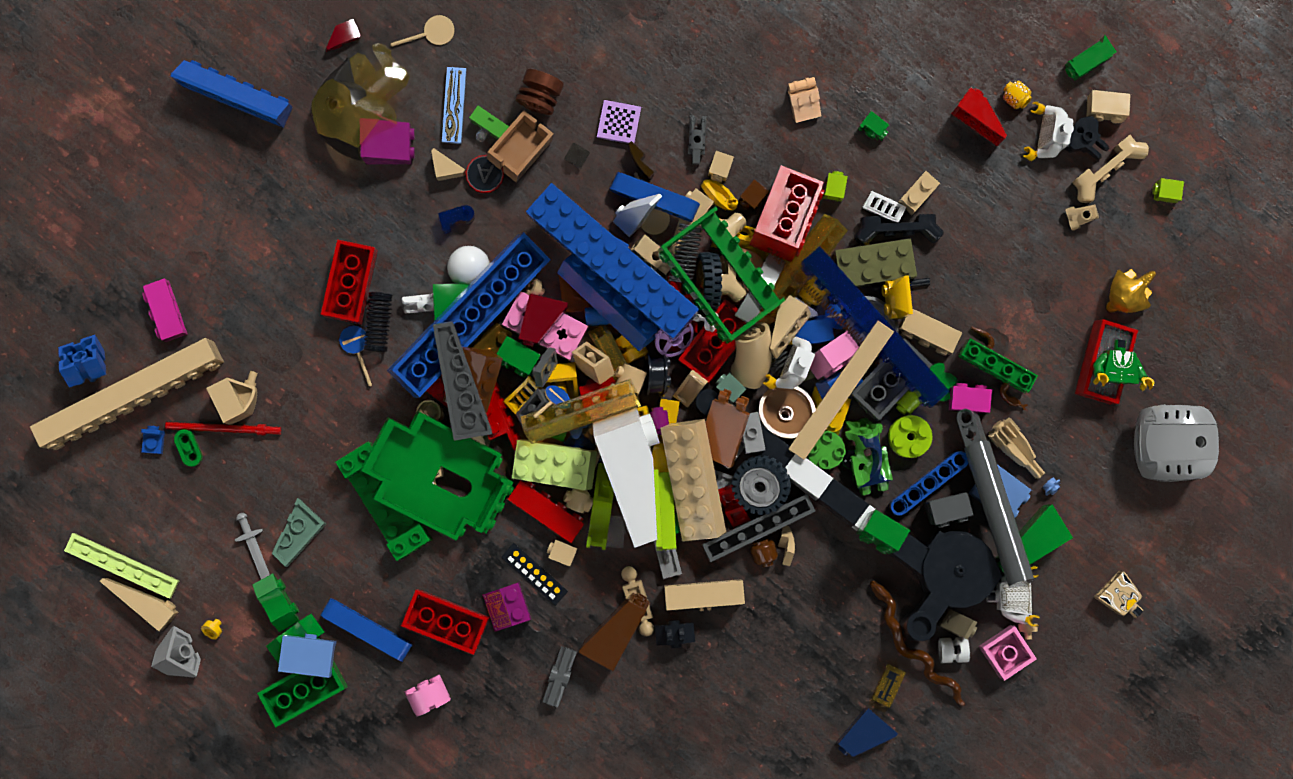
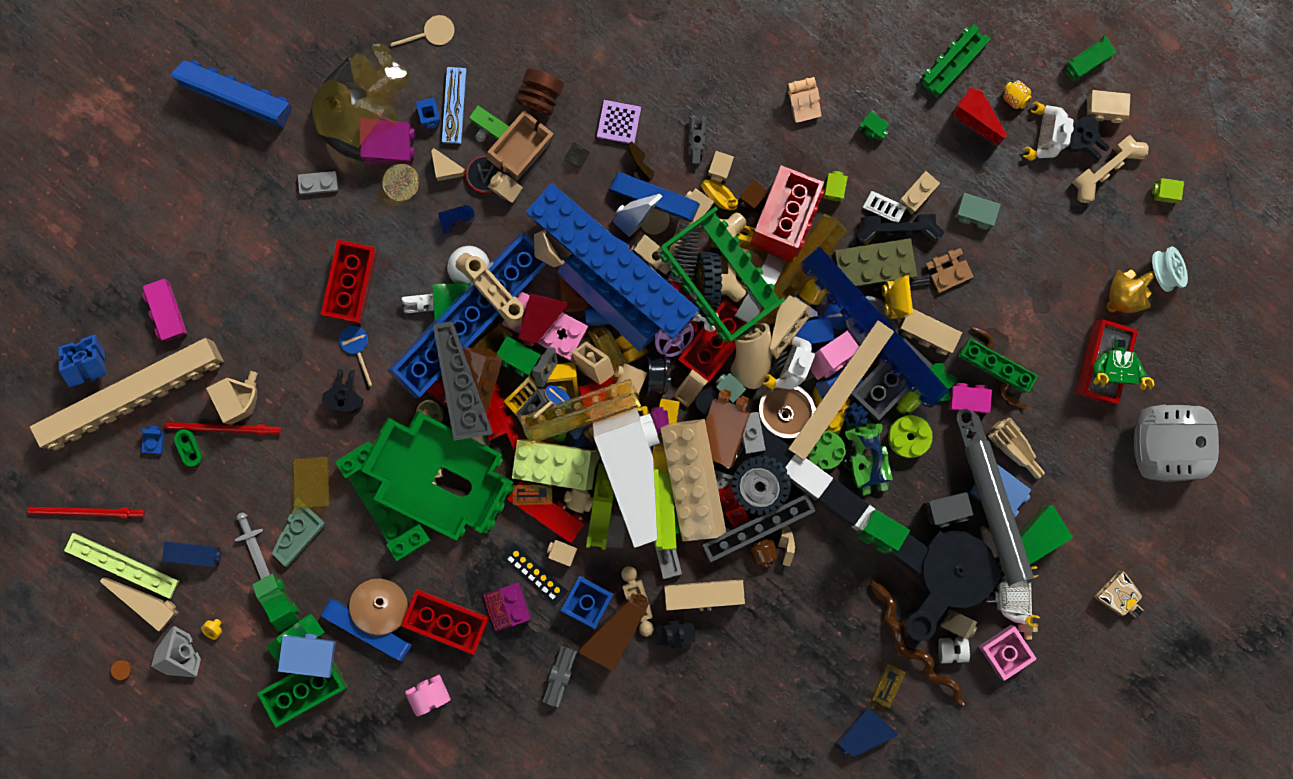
(121, 669): none -> dark orange tile
(123, 512): none -> red bar
(191, 553): none -> dark blue slope
(311, 482): none -> clear yellow piece
(318, 182): none -> light grey plate
(343, 34): dark red slope -> none
(343, 392): none -> black hinge
(376, 618): none -> medium nougat dish
(382, 297): black piece -> none
(400, 182): none -> clear yellow piece
(428, 106): none -> blue brick
(477, 272): none -> tan plate
(504, 187): none -> tan brick
(532, 494): none -> clear yellow tile
(534, 287): tan tile -> none
(545, 250): none -> tan slope
(587, 602): none -> blue brick
(819, 297): reddish brown piece -> none
(856, 415): none -> dark blue gear
(919, 486): blue beam -> none
(950, 276): none -> medium nougat plate
(955, 61): none -> green brick
(977, 211): none -> sand green brick
(1051, 486): medium blue plate -> none
(1077, 218): tan plate -> none
(1169, 269): none -> light aqua wheel

